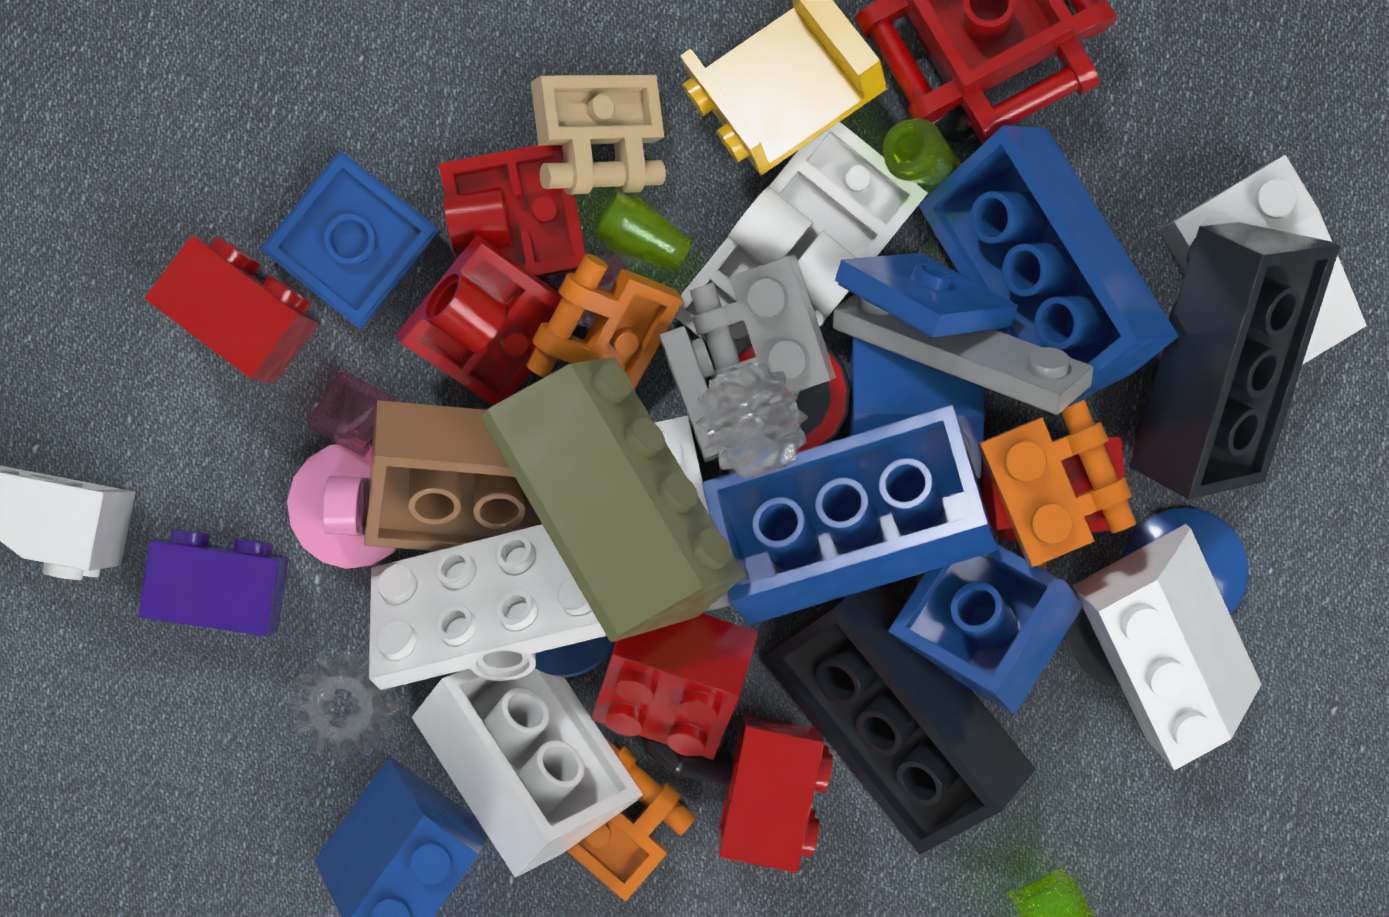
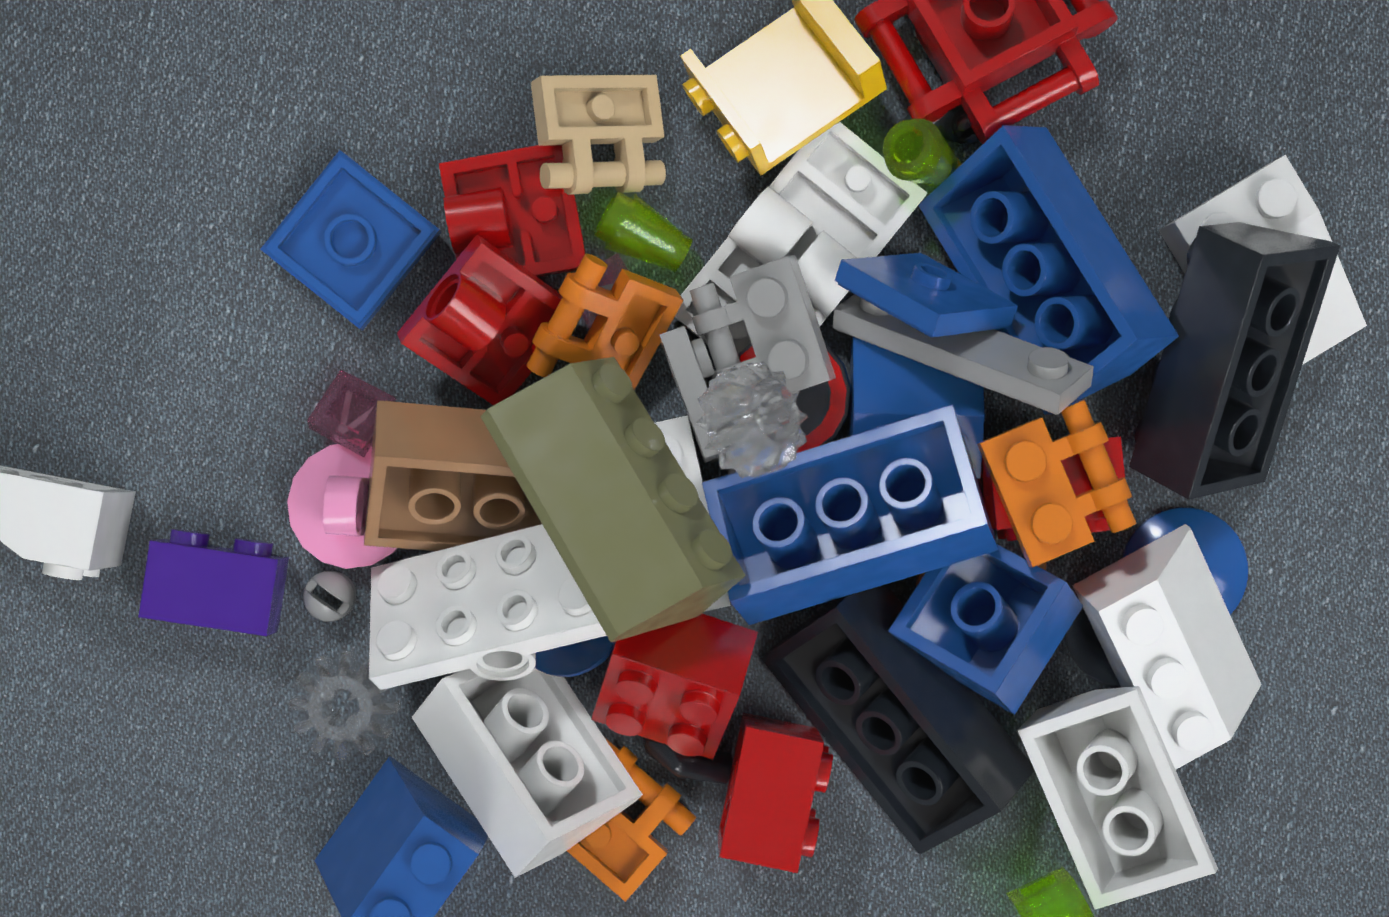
(231, 310): red brick -> none
(336, 585): none -> light grey hinge
(1116, 795): none -> white slope

